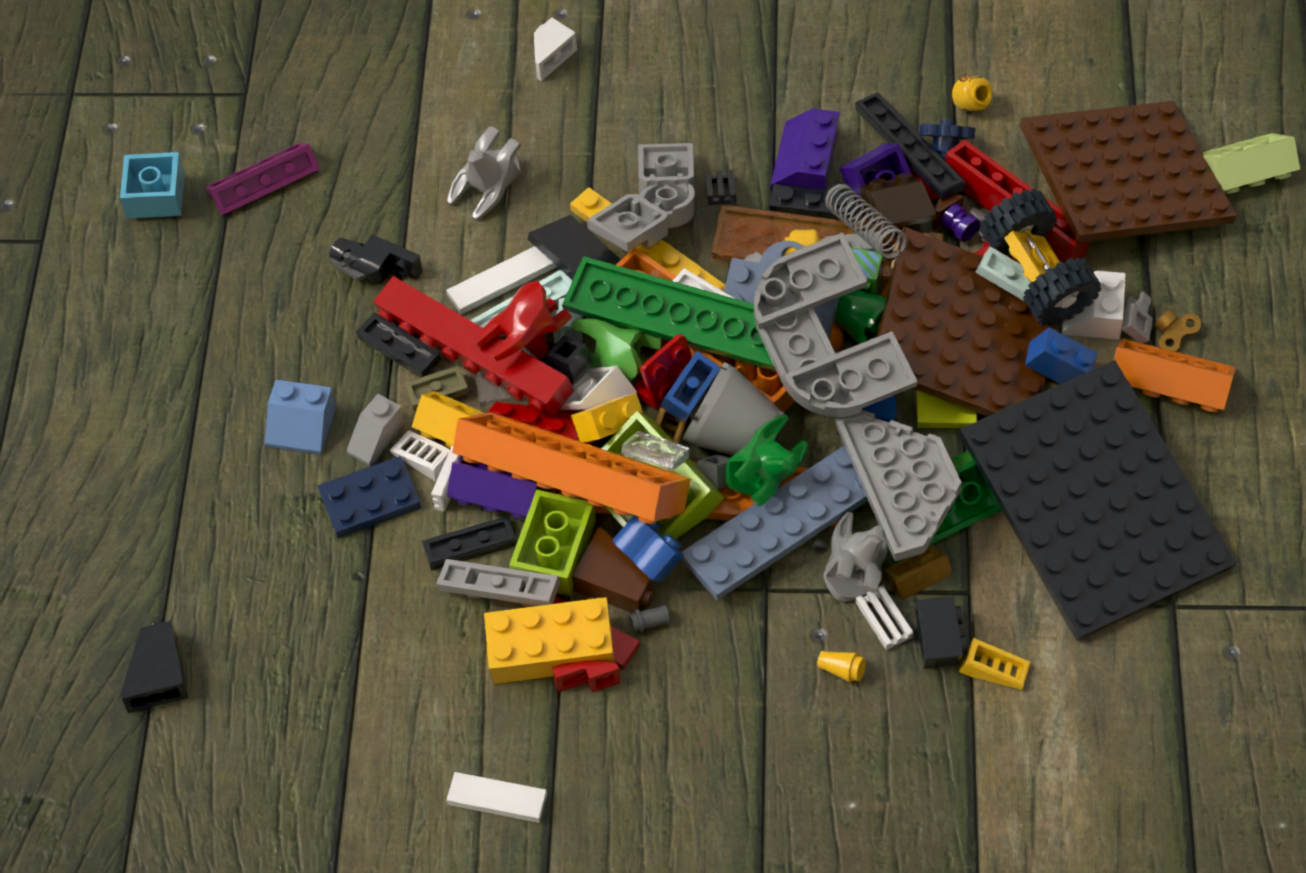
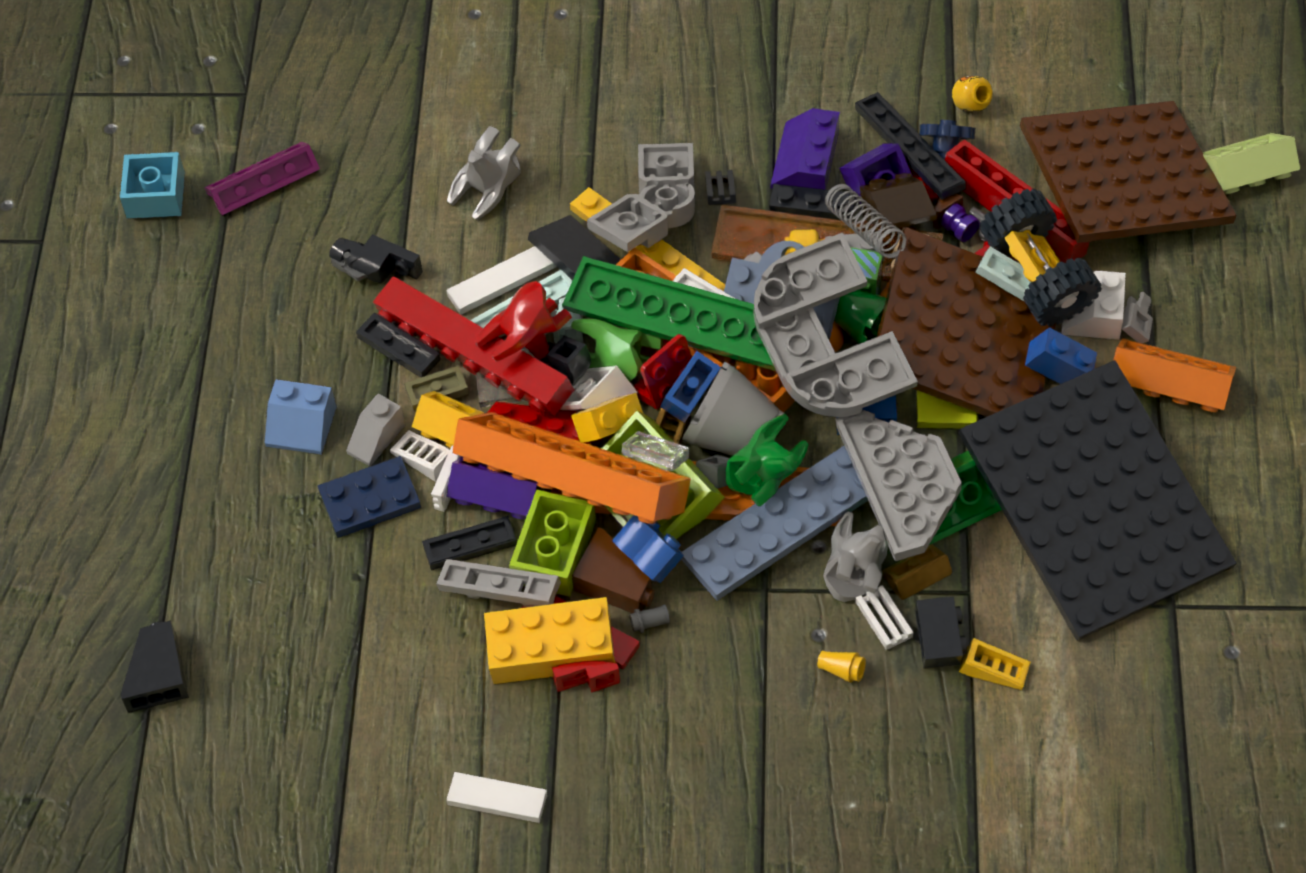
(552, 46): white slope -> none
(1175, 328): pearl gold piece -> none

